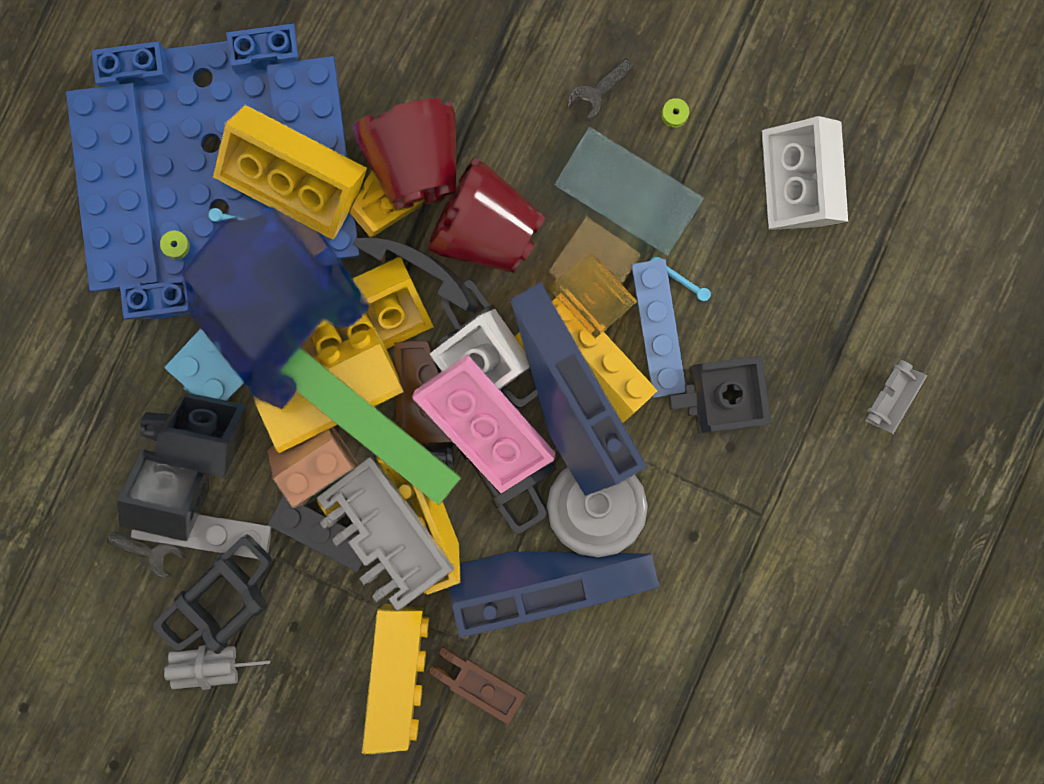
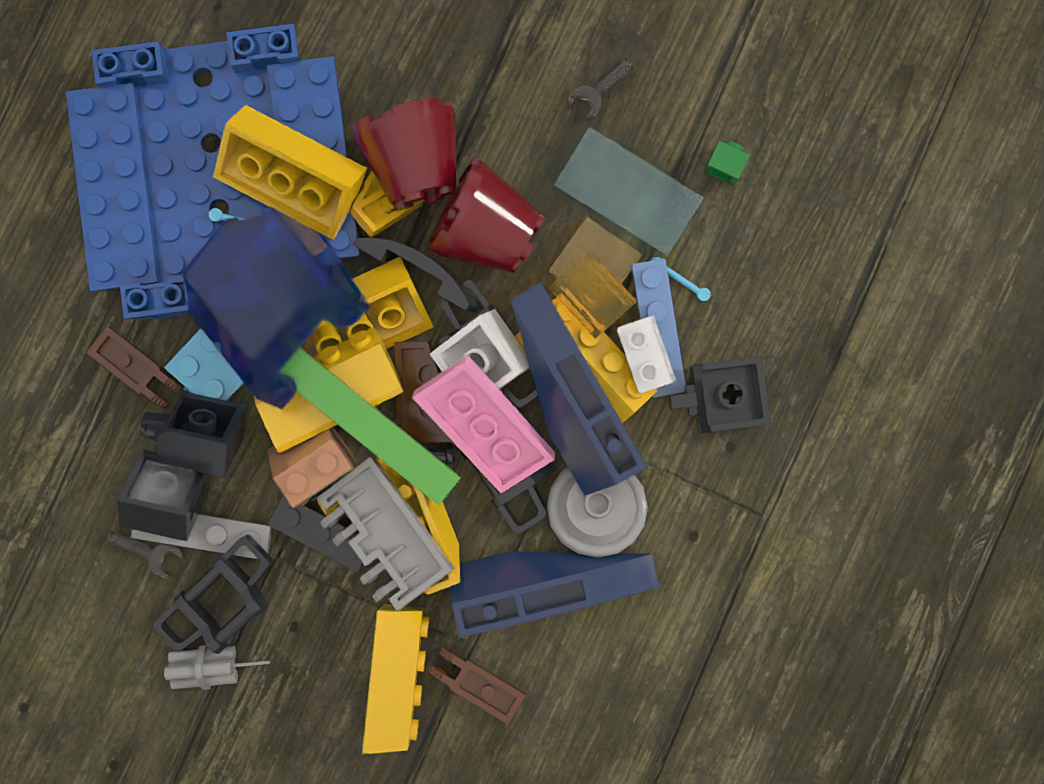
(131, 365): none -> reddish brown hinge
(169, 239): lime piece -> none
(646, 354): none -> white bracket
(675, 105): lime piece -> none
(727, 162): none -> green plate
(805, 174): white slope -> none
(896, 397): light grey hinge -> none

